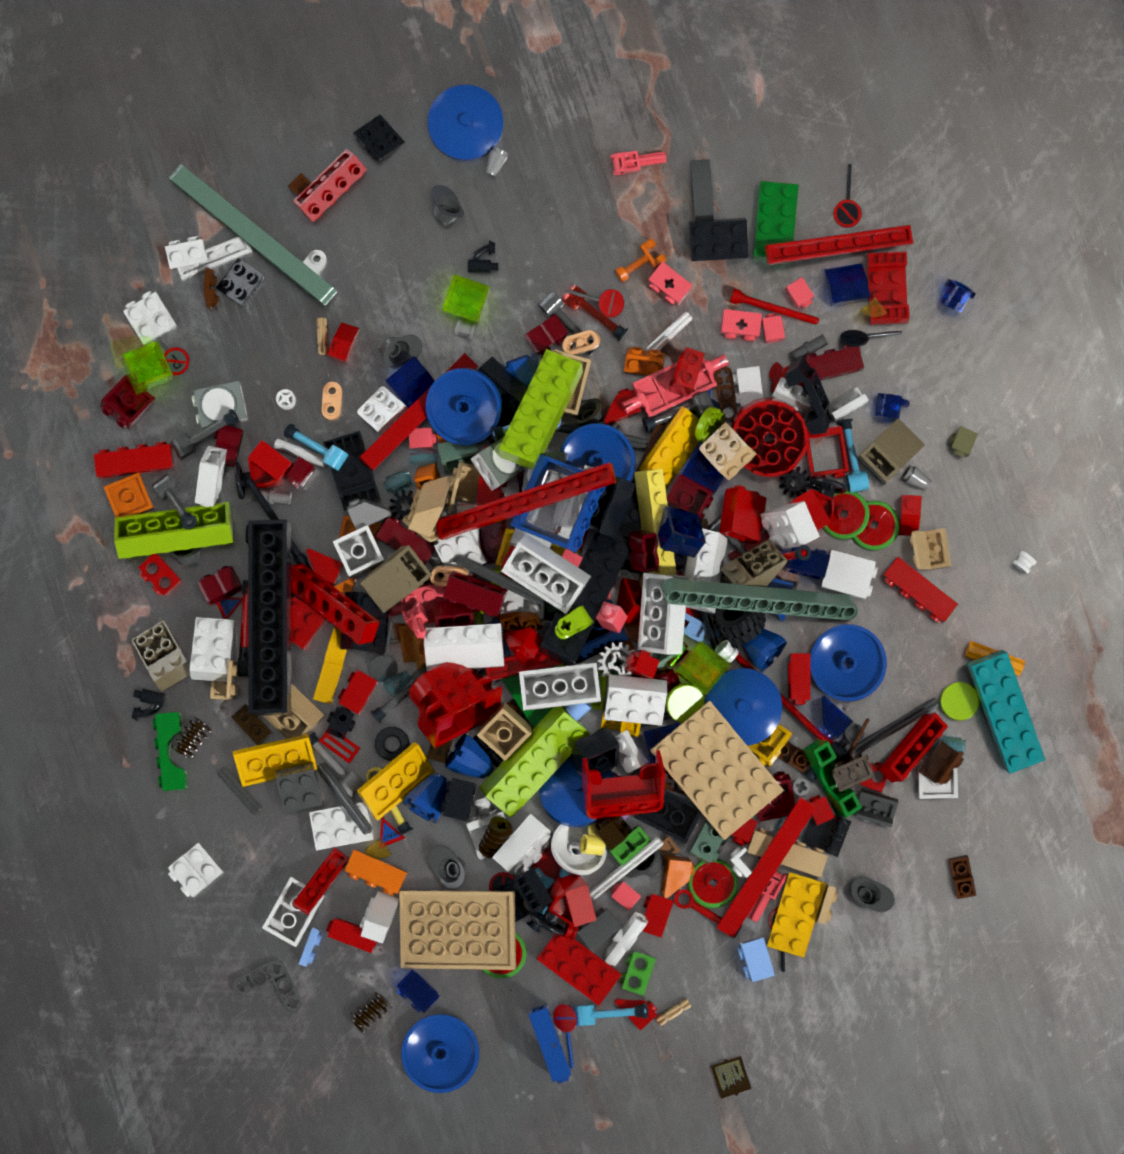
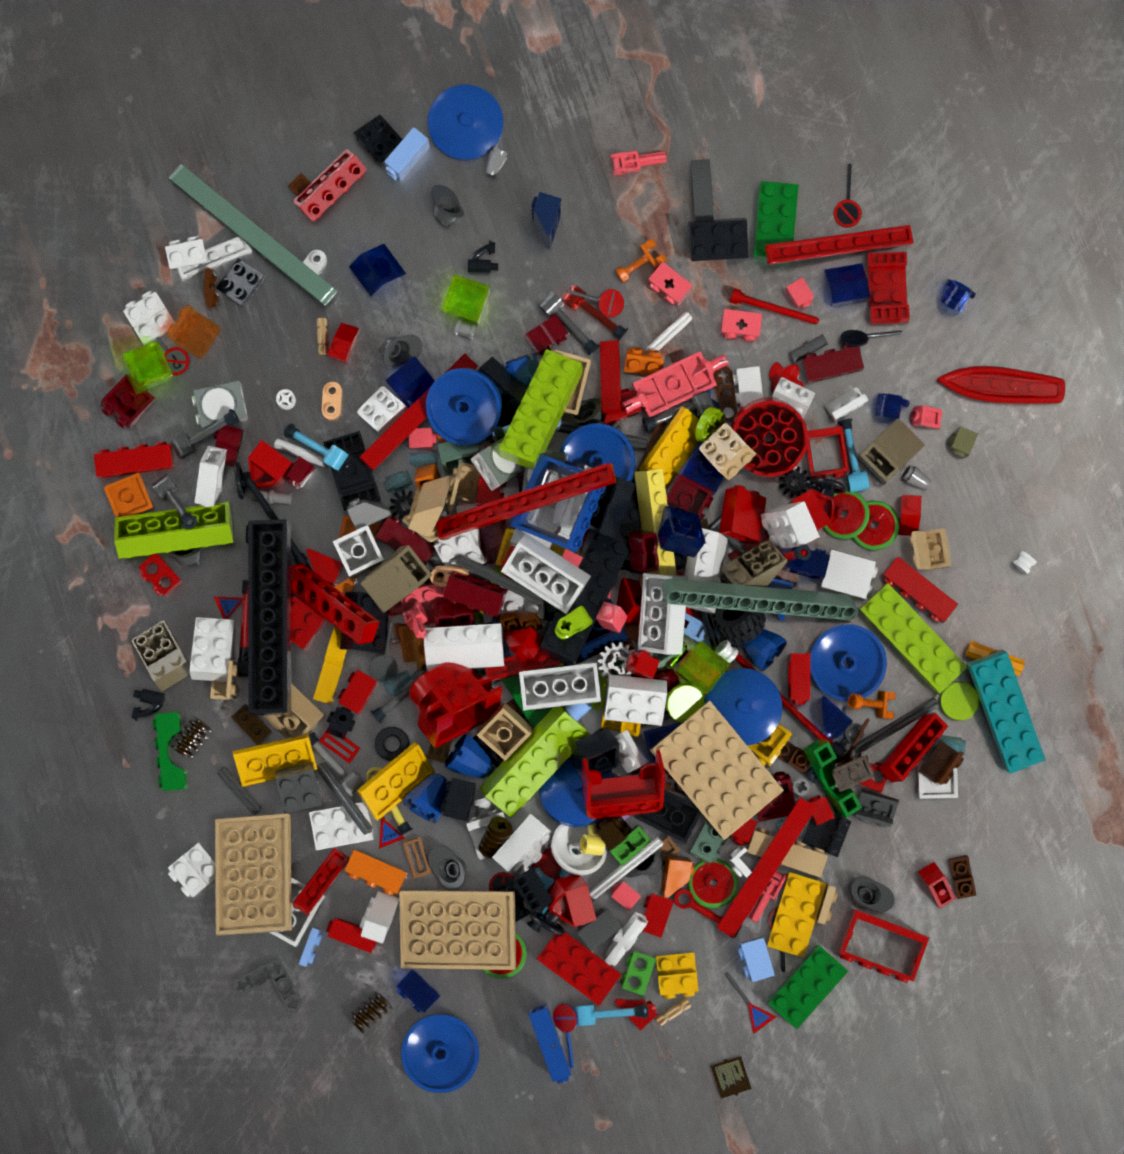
(193, 332): none -> clear orange bracket
(220, 585): dark red brick -> none
(253, 874): none -> tan plate
(377, 269): none -> clear blue slope
(378, 849): clear yellow tile -> none
(406, 154): none -> light blue brick
(412, 842): none -> medium nougat tile
(546, 215): none -> dark blue slope
(570, 931): red bush -> none
(582, 342): light nougat plate -> none
(610, 376): none -> red tile
(677, 975): none -> yellow plate
(686, 372): red window -> none
(758, 1017): none -> piece
(772, 328): coral brick -> none
(807, 986): none -> green brick
(819, 418): black plate -> none
(848, 933): none -> red hose
(856, 701): none -> orange bar
(874, 309): clear yellow tile -> none
(912, 639): none -> lime brick
(926, 417): none -> coral bracket
(937, 884): none -> red slope
(1004, 385): none -> red piece

